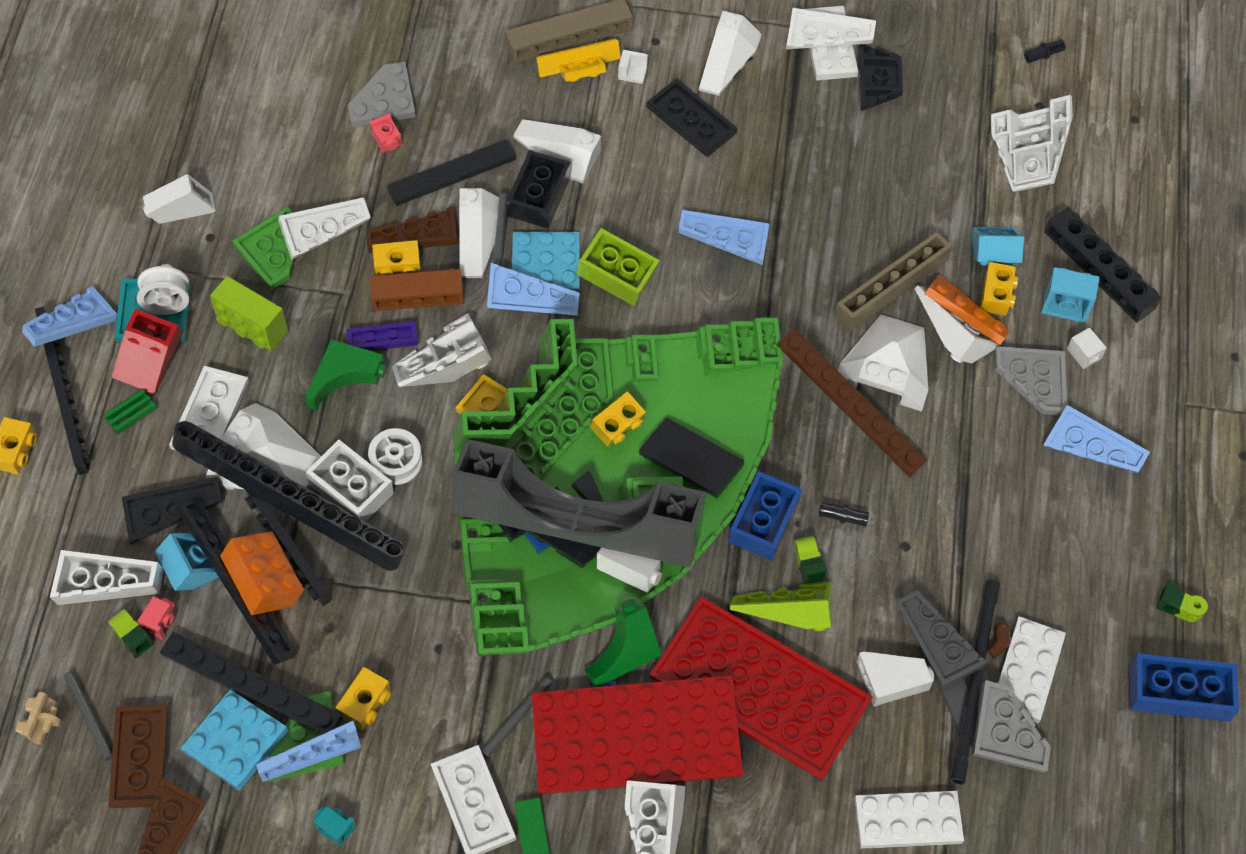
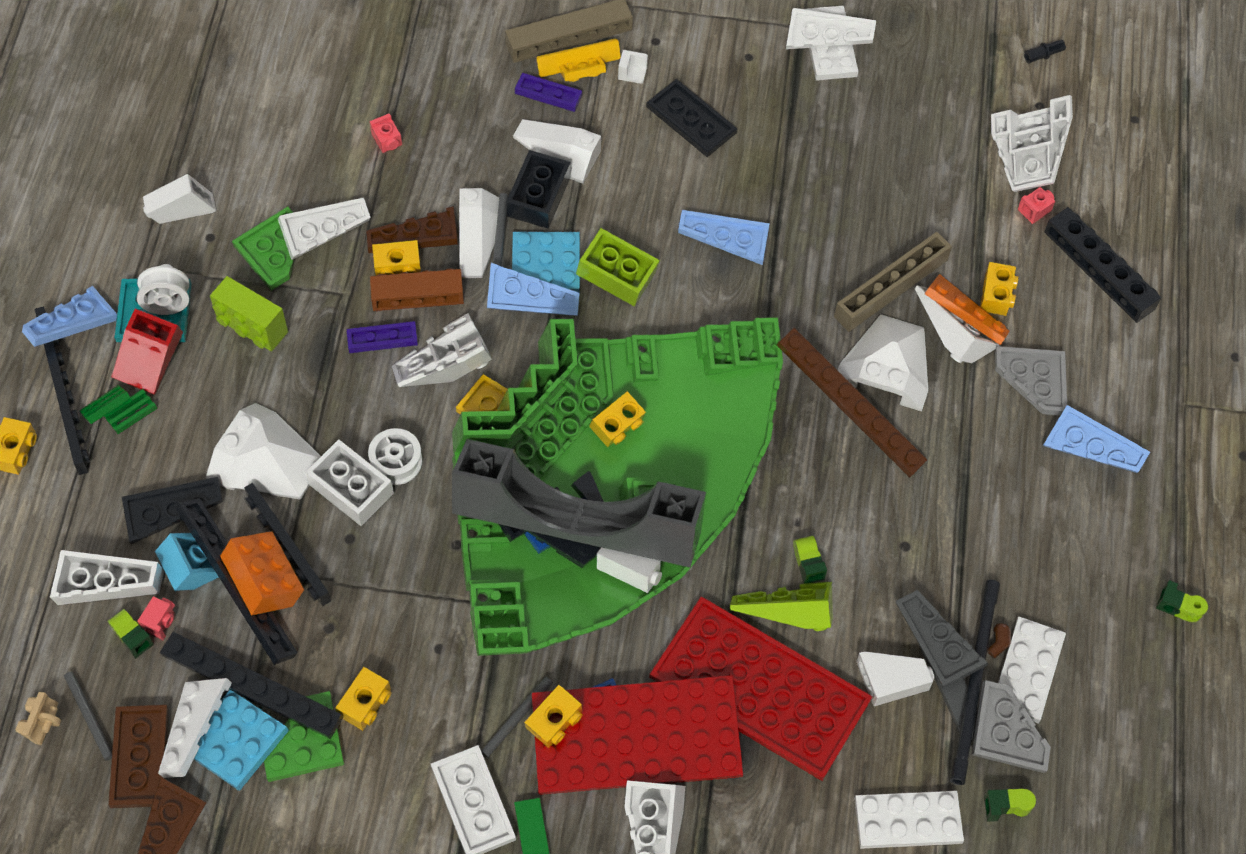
(105, 404): none -> green tile
(190, 723): none -> white wing
(214, 400): white plate -> none
(287, 495): black beam -> none
(324, 747): light blue wing -> none
(334, 824): teal brick -> none
(341, 367): green arch -> none
(384, 94): light grey plate -> none
(451, 172): black tile -> none
(548, 92): none -> dark purple plate
(557, 702): none -> yellow brick
(631, 645): green arch -> none
(691, 457): black tile -> none
(731, 48): white wedge -> none
(765, 515): blue brick -> none
(844, 514): black pin -> none
(878, 76): black wing -> none
(997, 245): medium azure slope -> none
(1008, 802): none -> leg
(1036, 204): none -> coral brick
(1070, 294): medium azure brick -> none
(1086, 348): white panel -> none
(1183, 687): blue brick -> none

